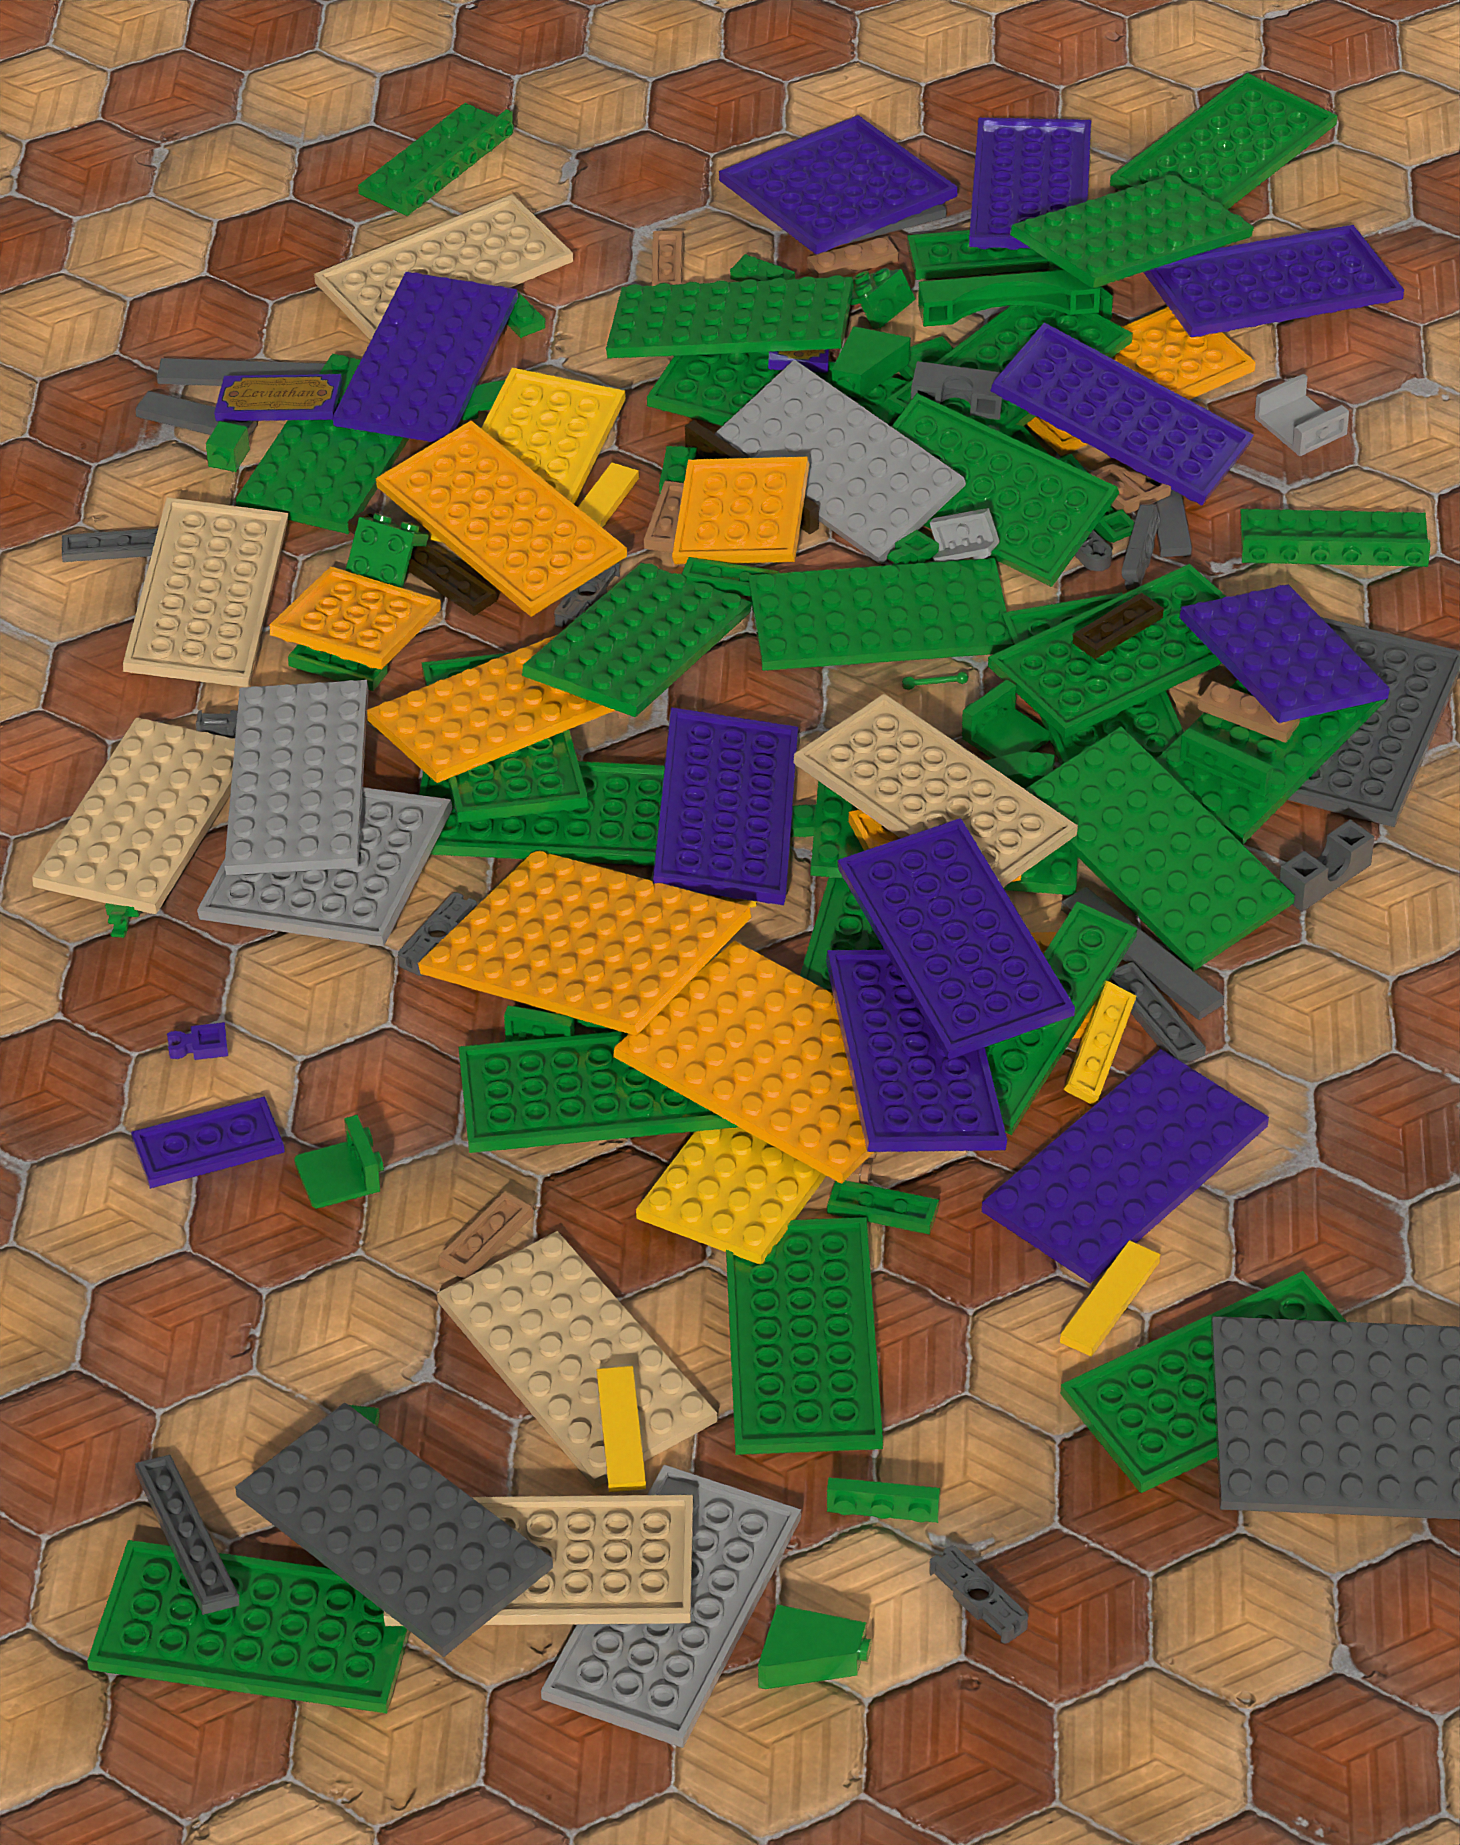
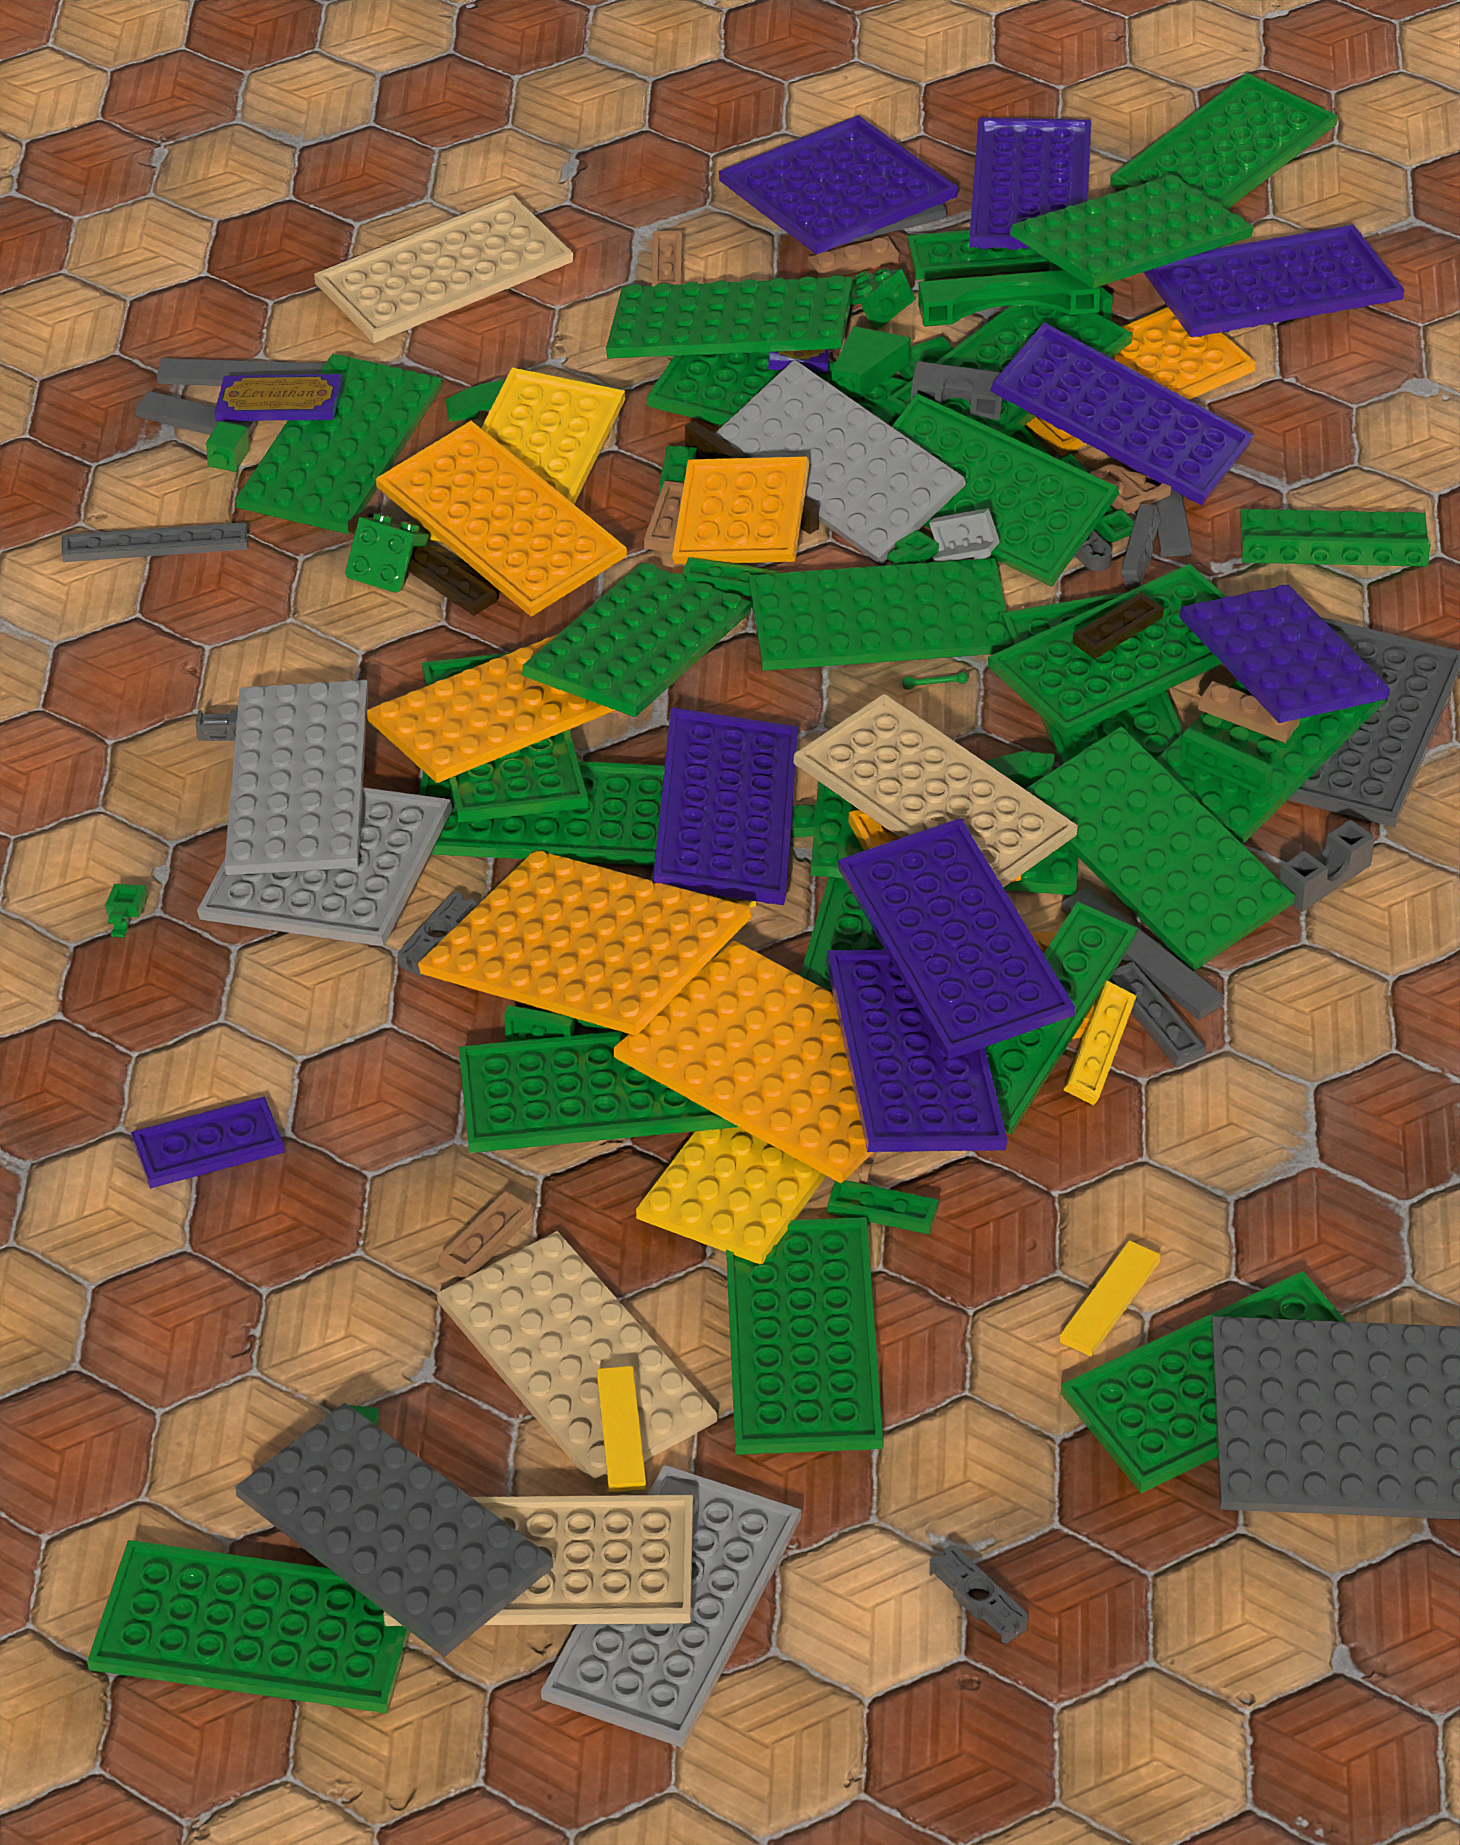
(141, 817): tan plate -> none
(186, 1534): dark grey tile -> none
(203, 1041): dark purple plate -> none
(206, 592): tan plate -> none
(334, 667): green plate -> none
(342, 1169): green bracket -> none
(355, 617): light orange plate -> none
(425, 357): dark purple plate -> none
(437, 158): green bracket -> none
(525, 318): green plate -> none
(575, 604): dark grey piece -> none
(609, 492): yellow tile -> none
(759, 270): green plate -> none
(811, 1648): green slope -> none
(883, 1500): green plate -> none
(999, 728): green bracket -> none
(1125, 1165): dark purple plate -> none
(1298, 419): light grey panel -> none

